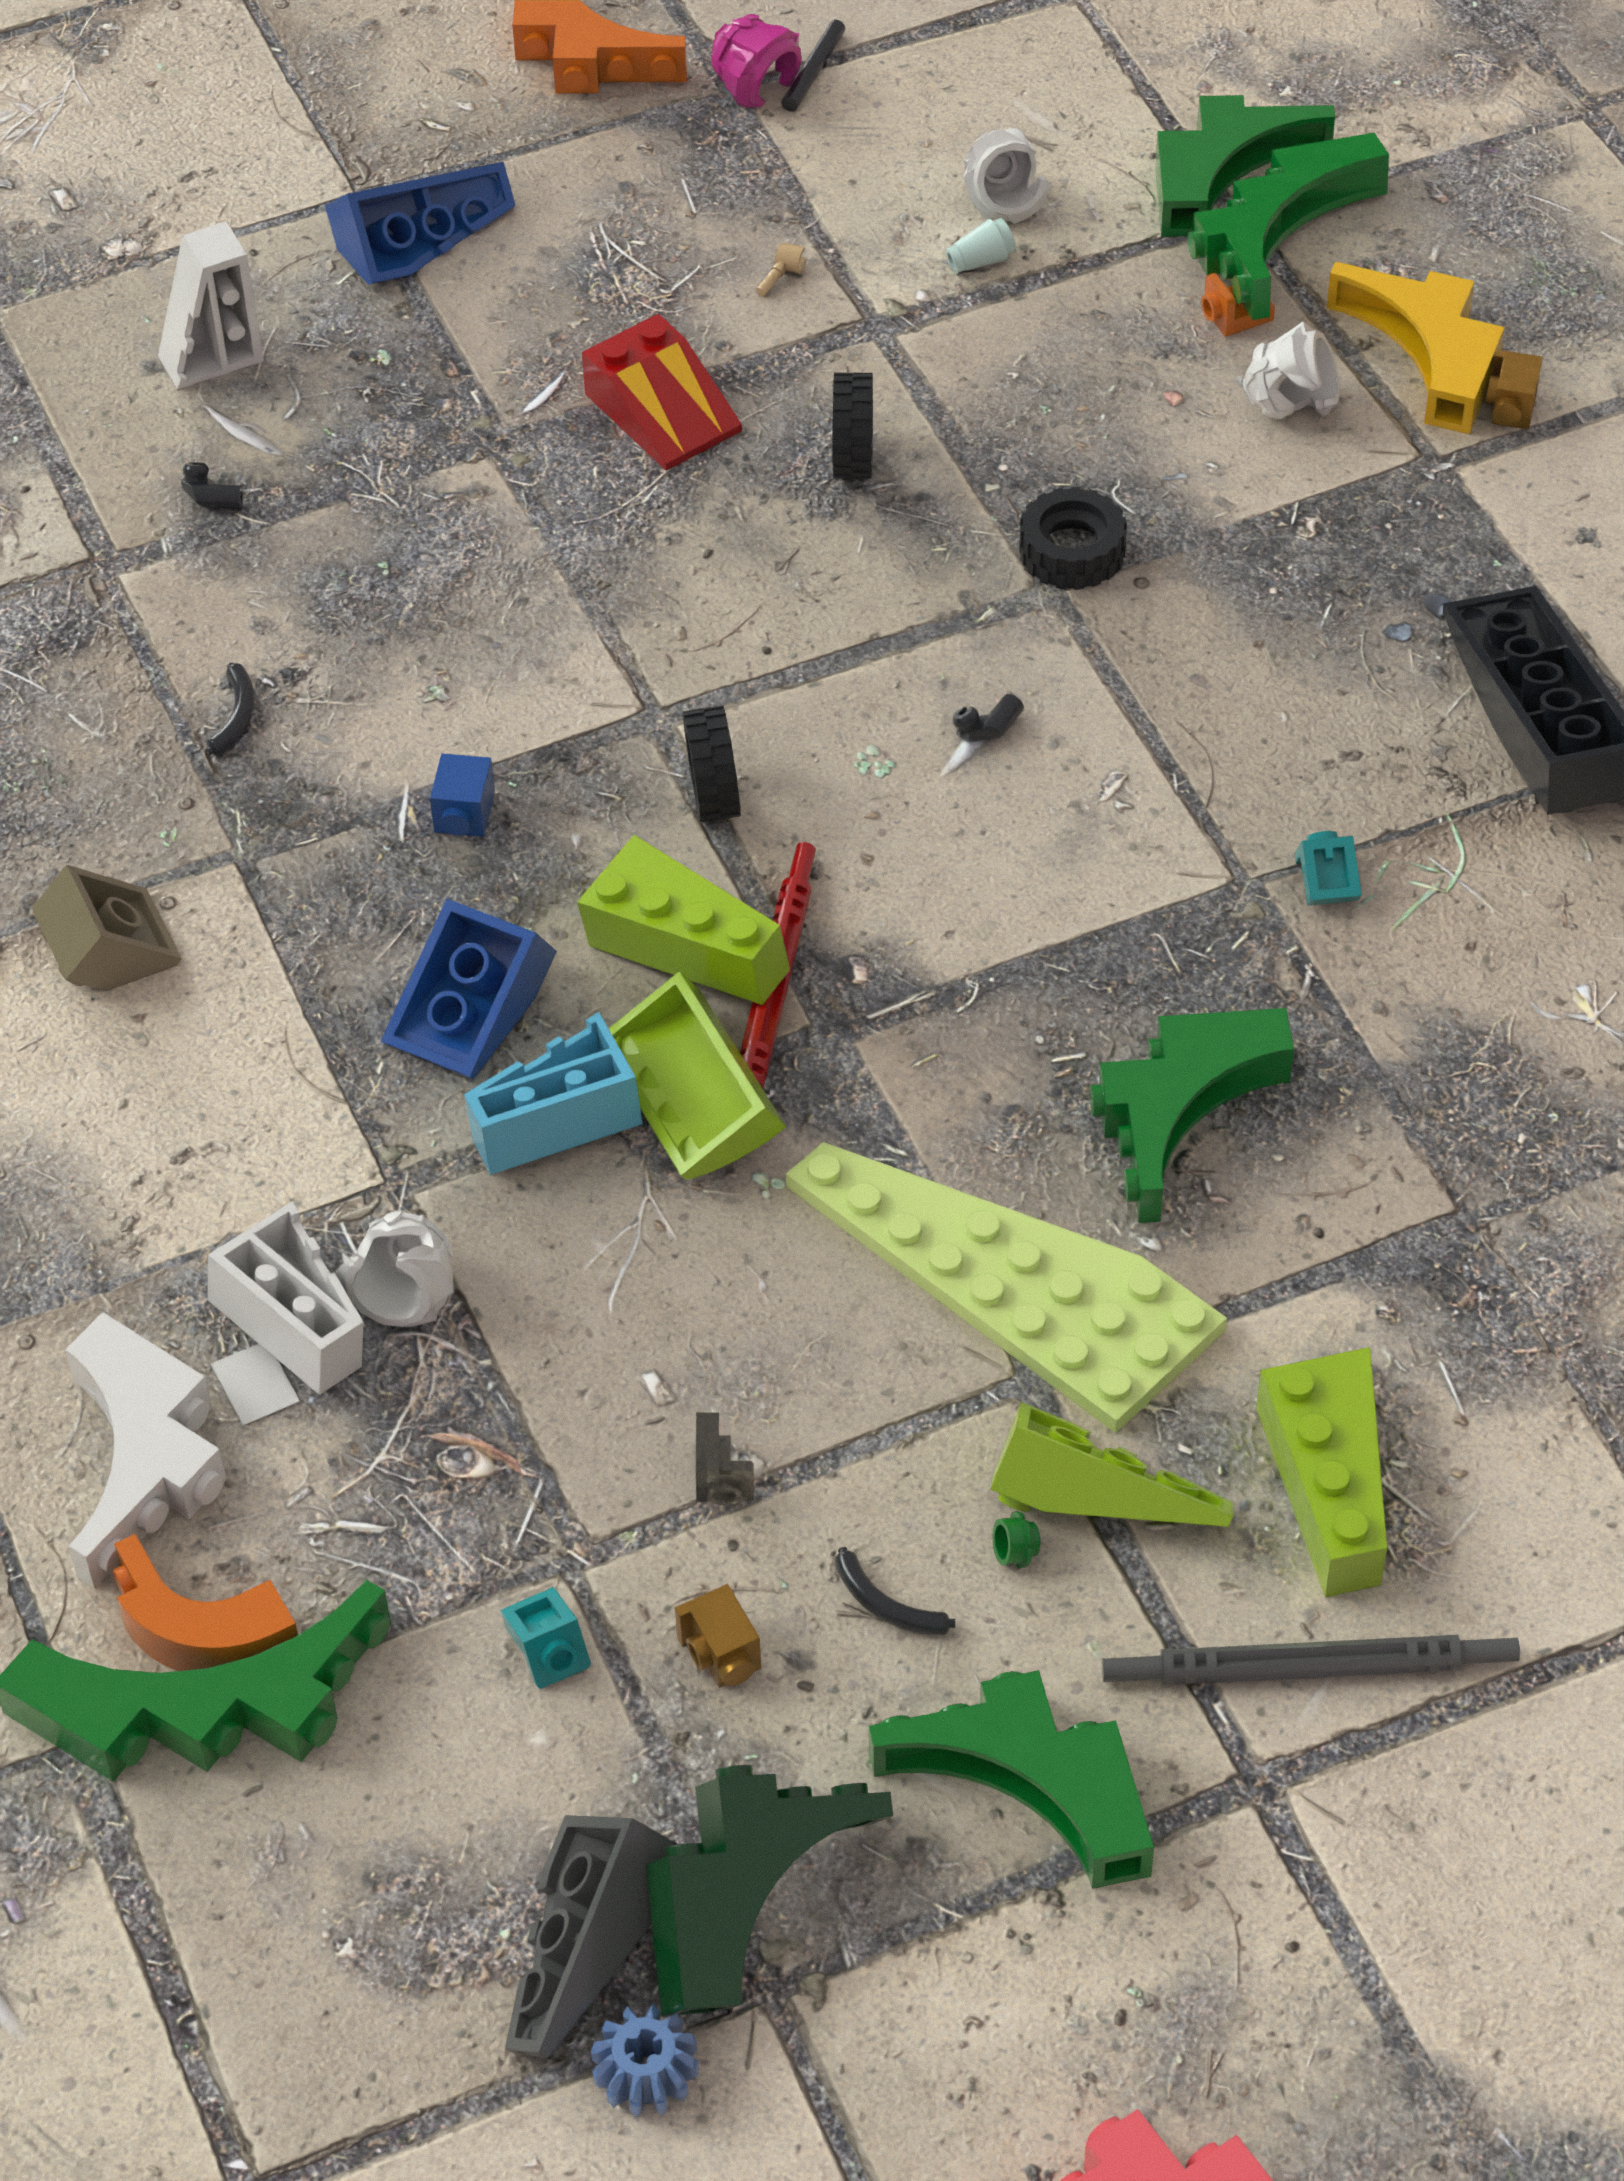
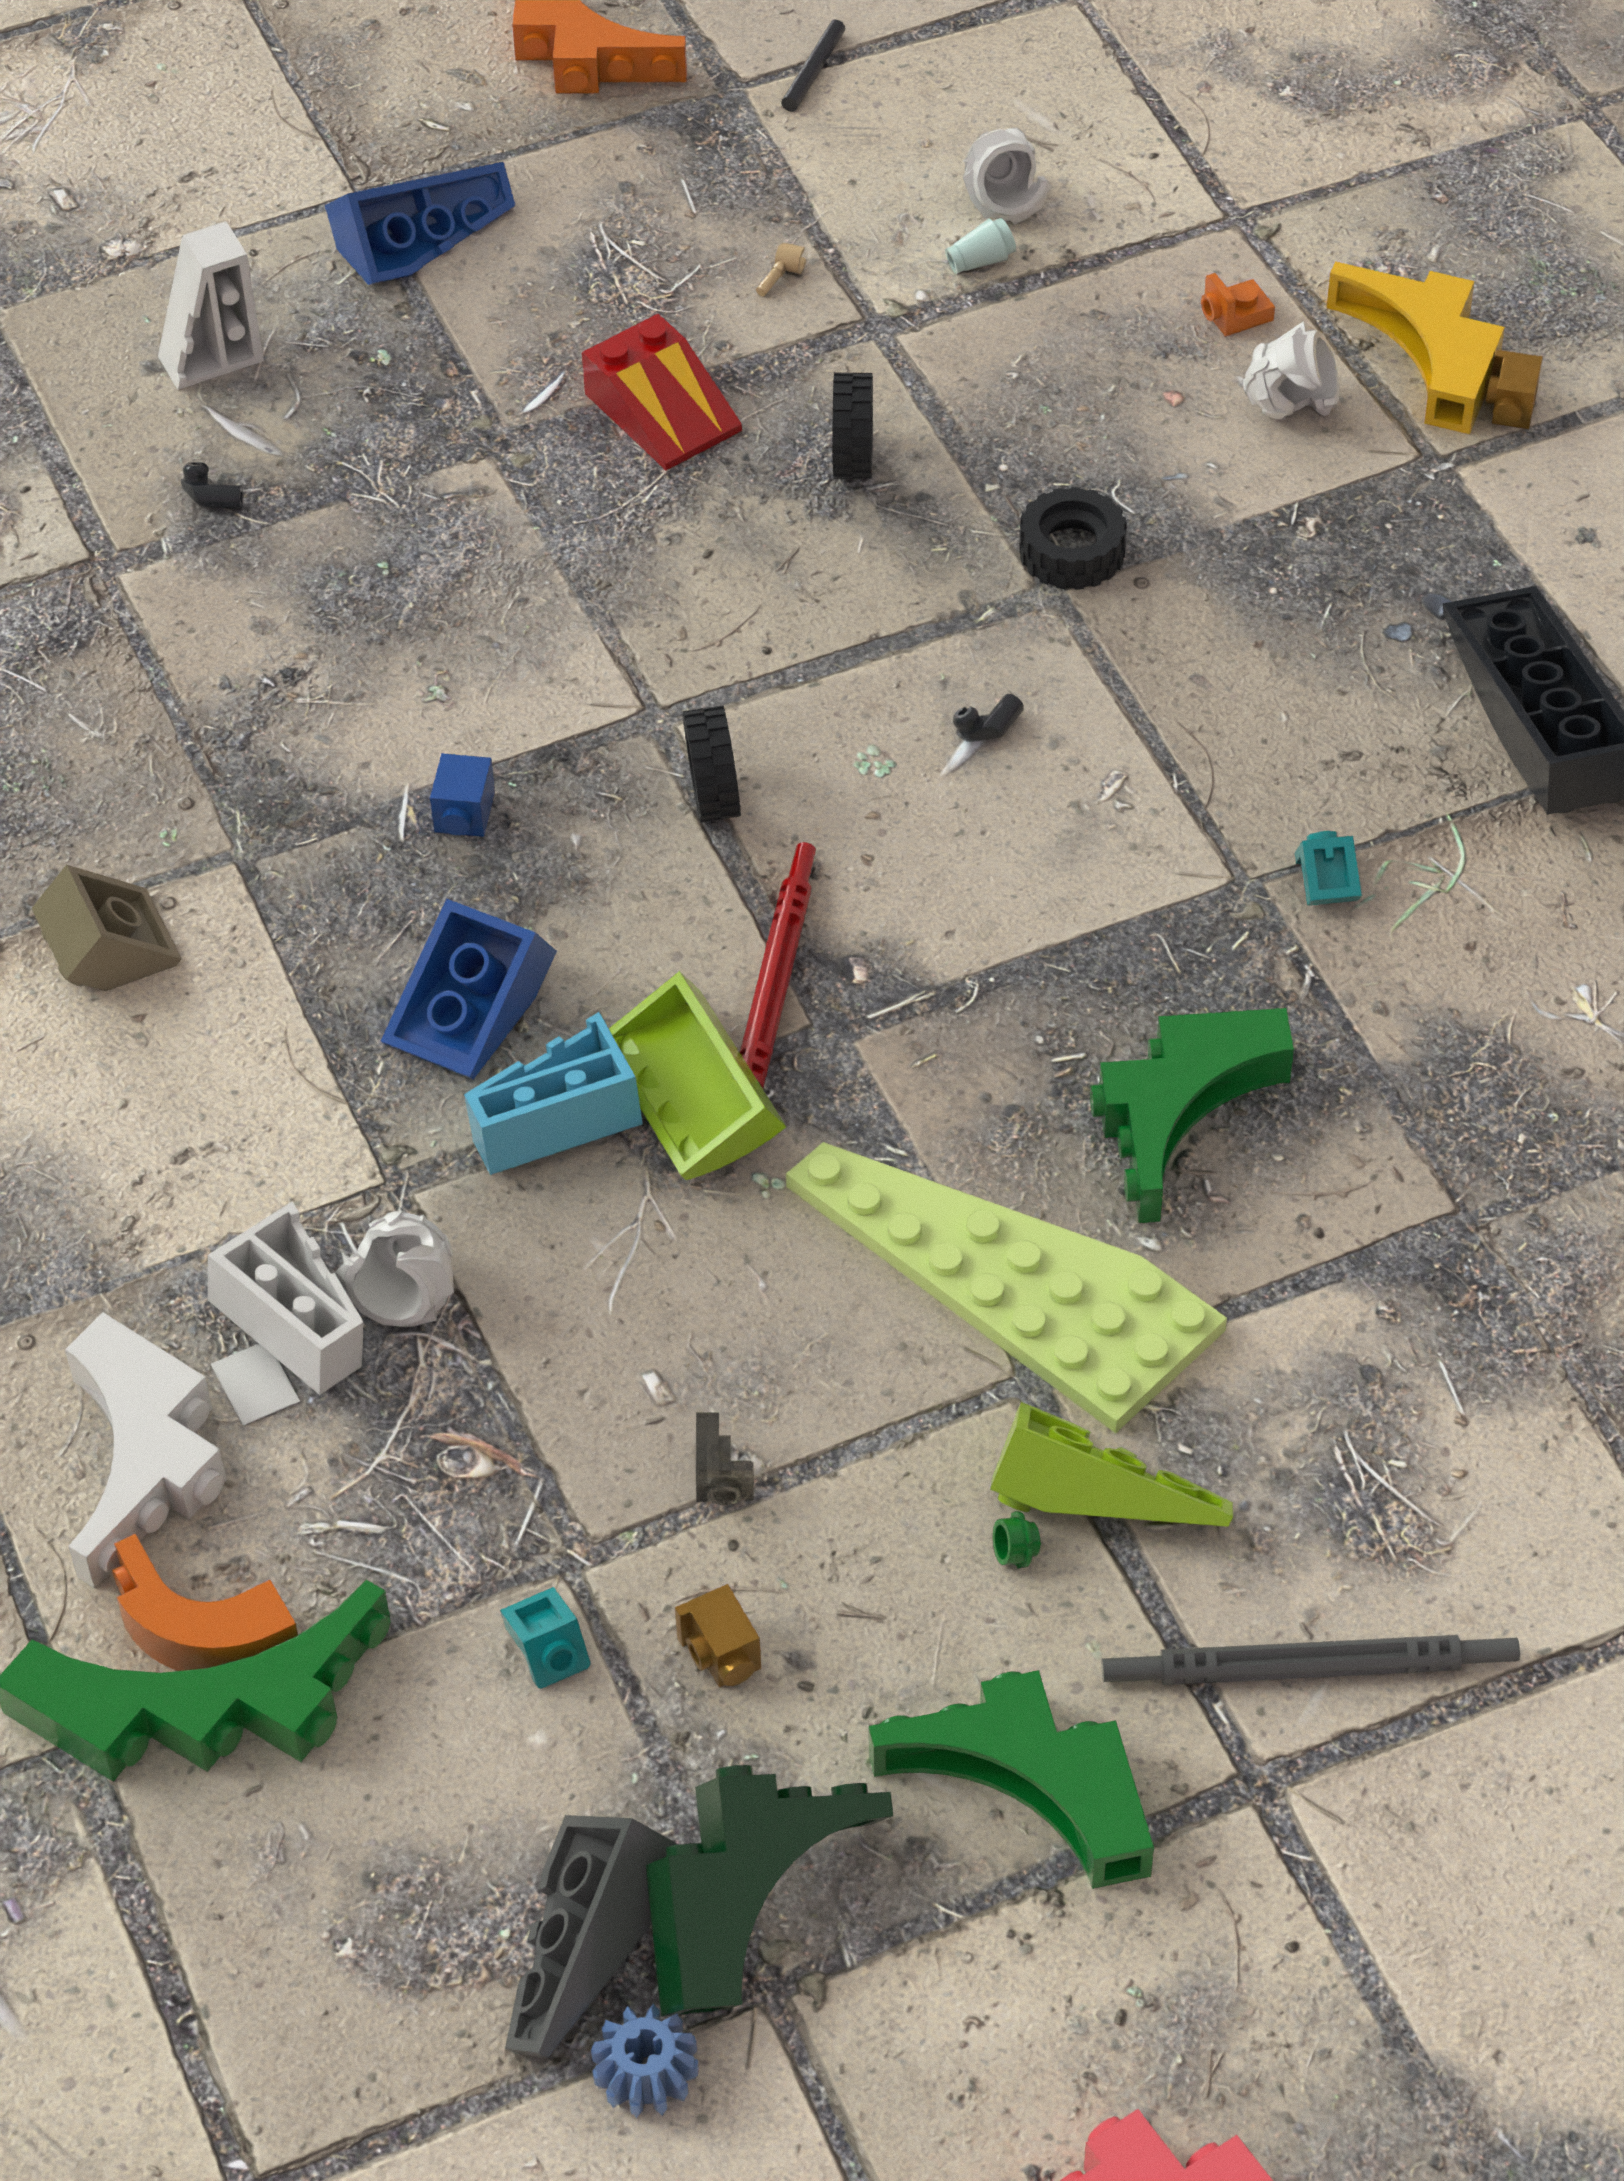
(240, 713): black piece -> none
(681, 922): lime wedge -> none
(745, 53): dark pink helmet -> none
(885, 1607): black piece -> none
(1228, 144): green arch -> none
(1270, 207): green arch -> none
(1327, 1453): lime wedge -> none

